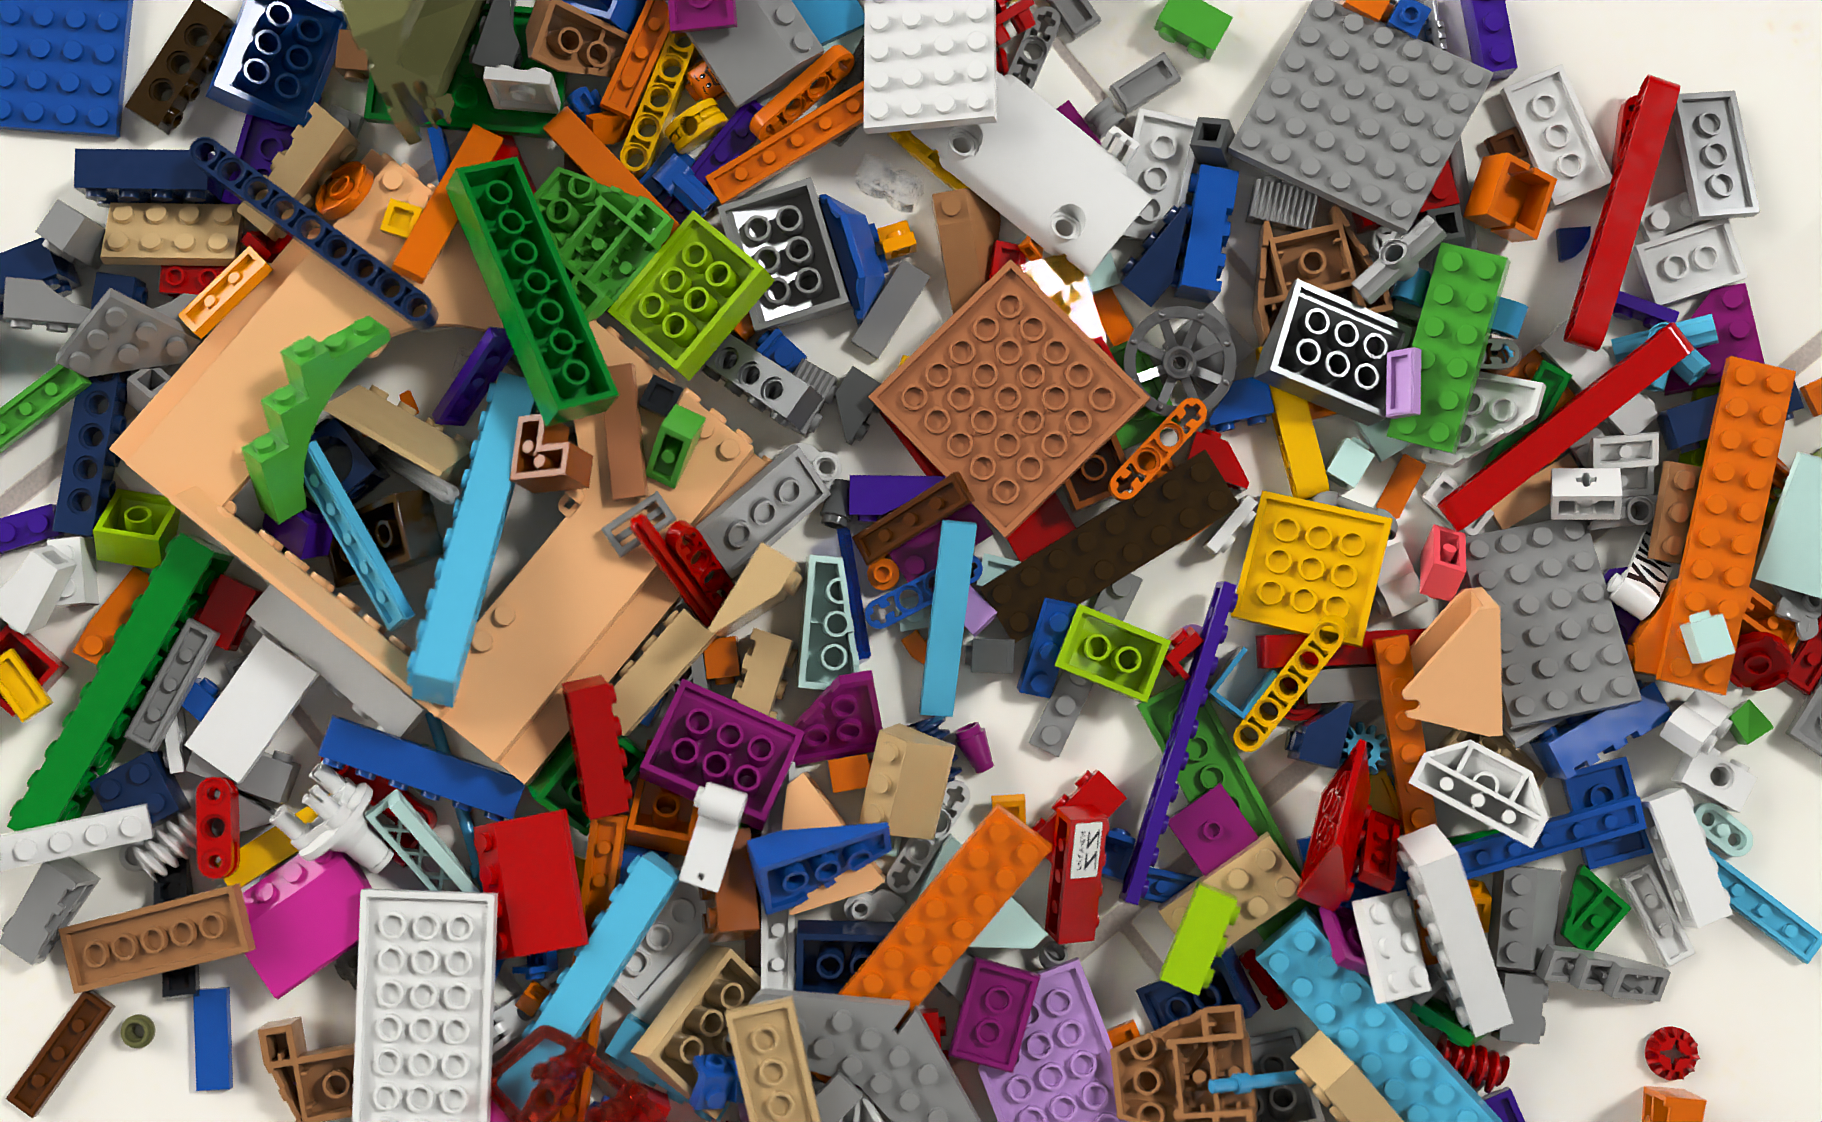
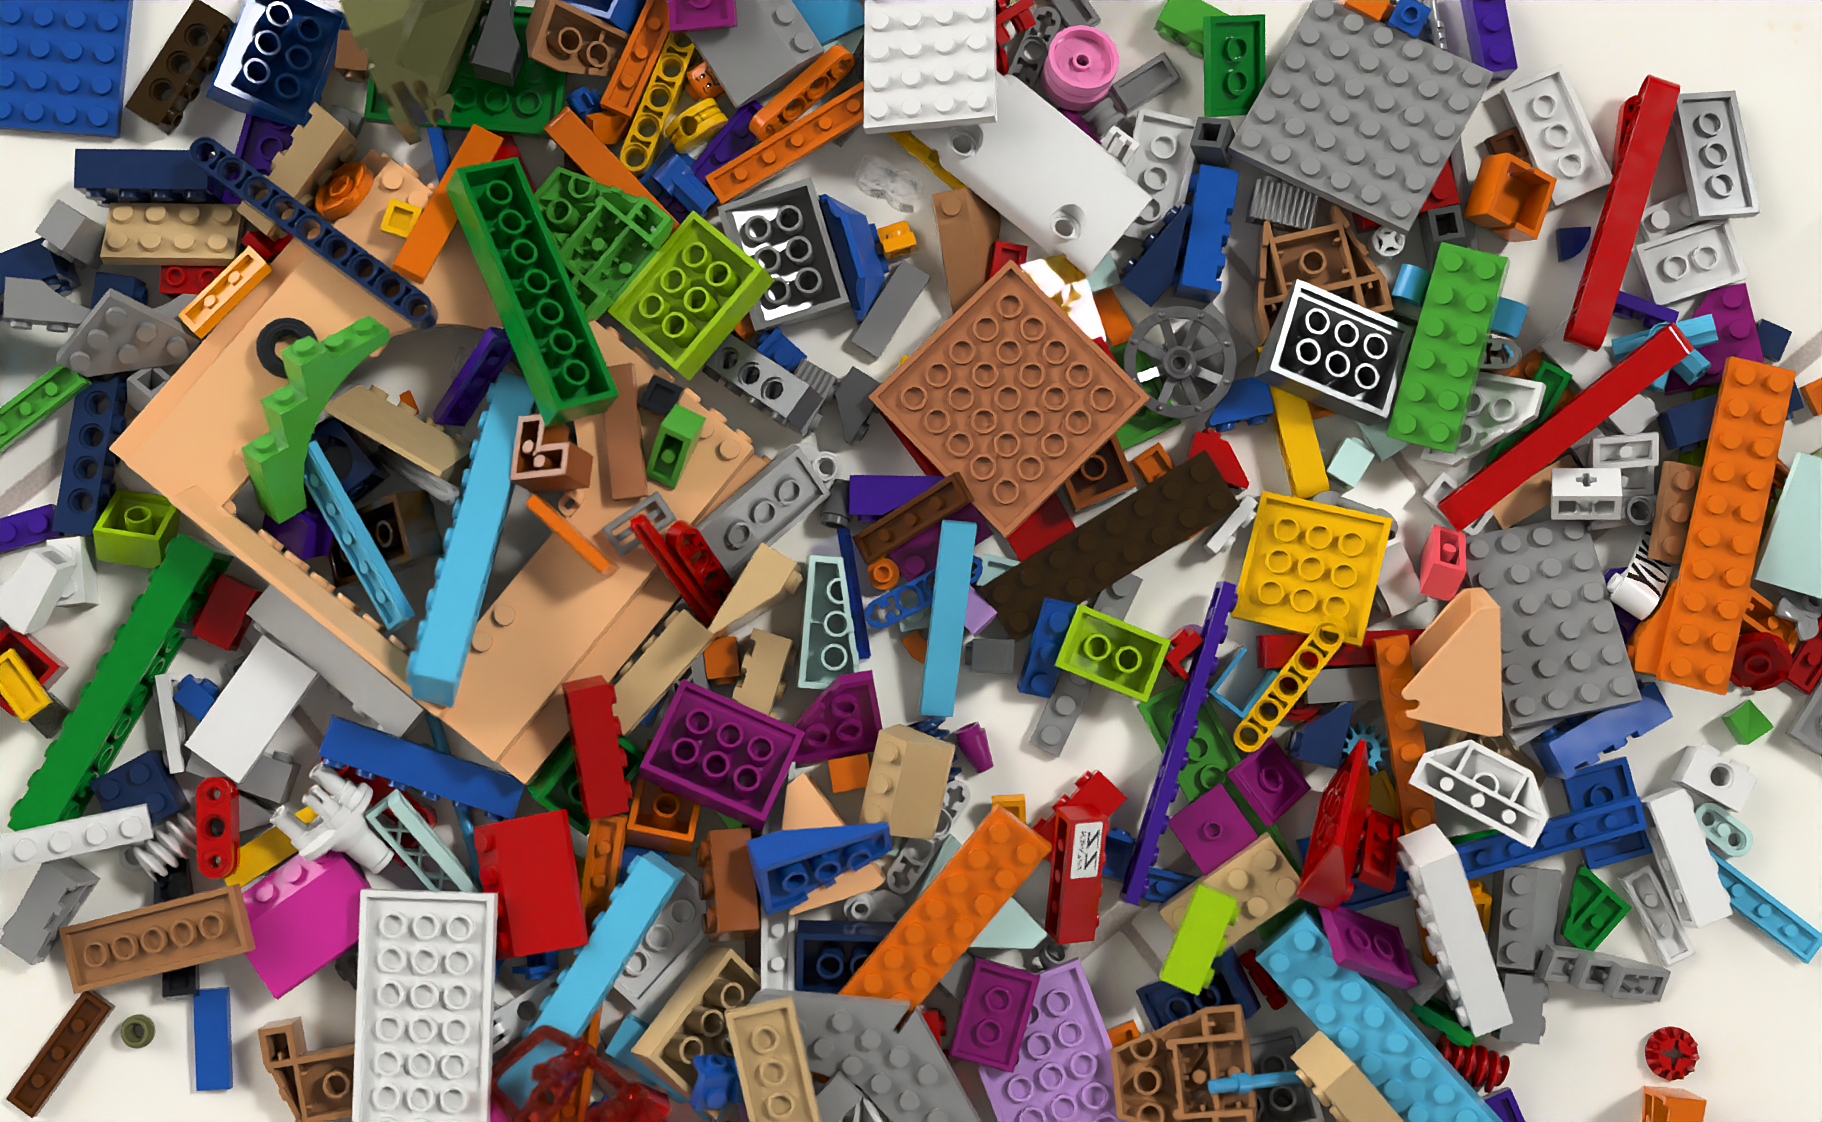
(51, 718): none -> clear smoke plate
(100, 631): orange slope -> none
(172, 685): light grey tile -> none
(270, 336): none -> black tyre
(522, 89): white plate -> none
(532, 998): orange piece -> none
(571, 535): none -> orange tile
(713, 835): white door -> none
(1031, 249): orange piece -> none
(1079, 68): none -> bright pink wheel
(1157, 449): orange beam -> none
(1233, 63): none -> green plate
(1269, 781): none -> magenta plate
(1391, 946): white plate -> none
(1399, 259): light grey piece -> none
(1401, 485): orange sticker -> none
(1403, 383): lavender tile -> none
(1697, 724): white brick -> none
(1706, 637): light aqua brick -> none
(1772, 339): none -> dark blue tile

